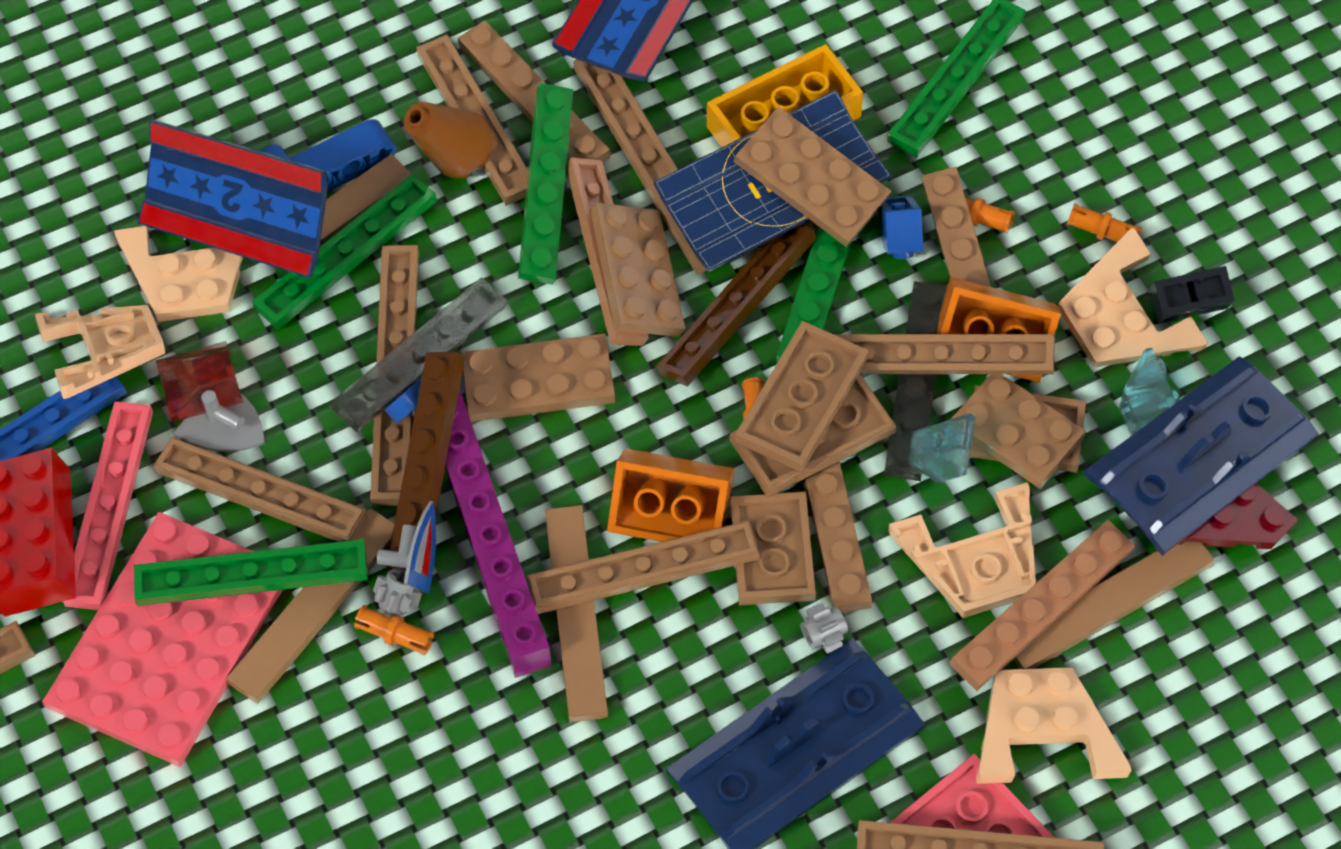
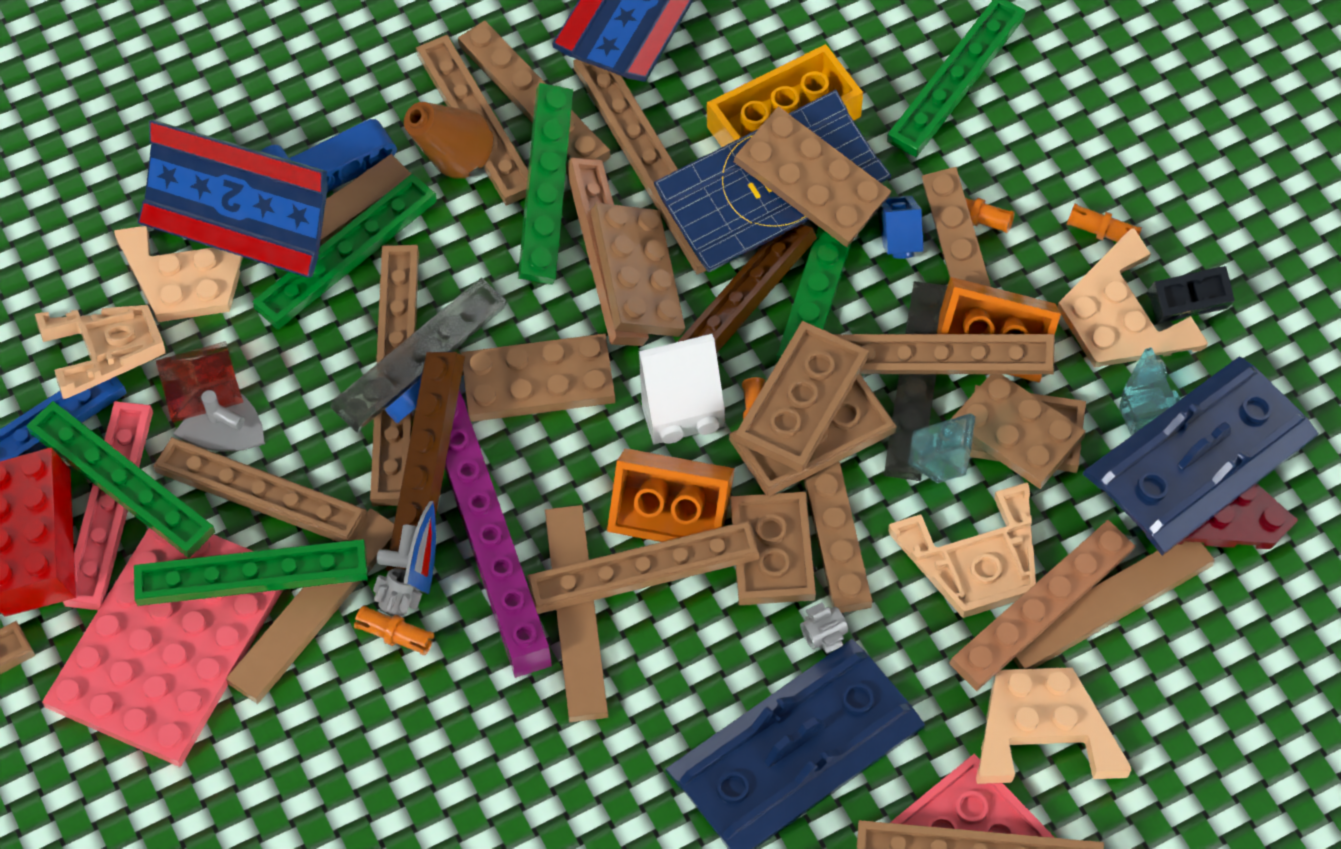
(121, 479): none -> green plate
(681, 389): none -> white slope

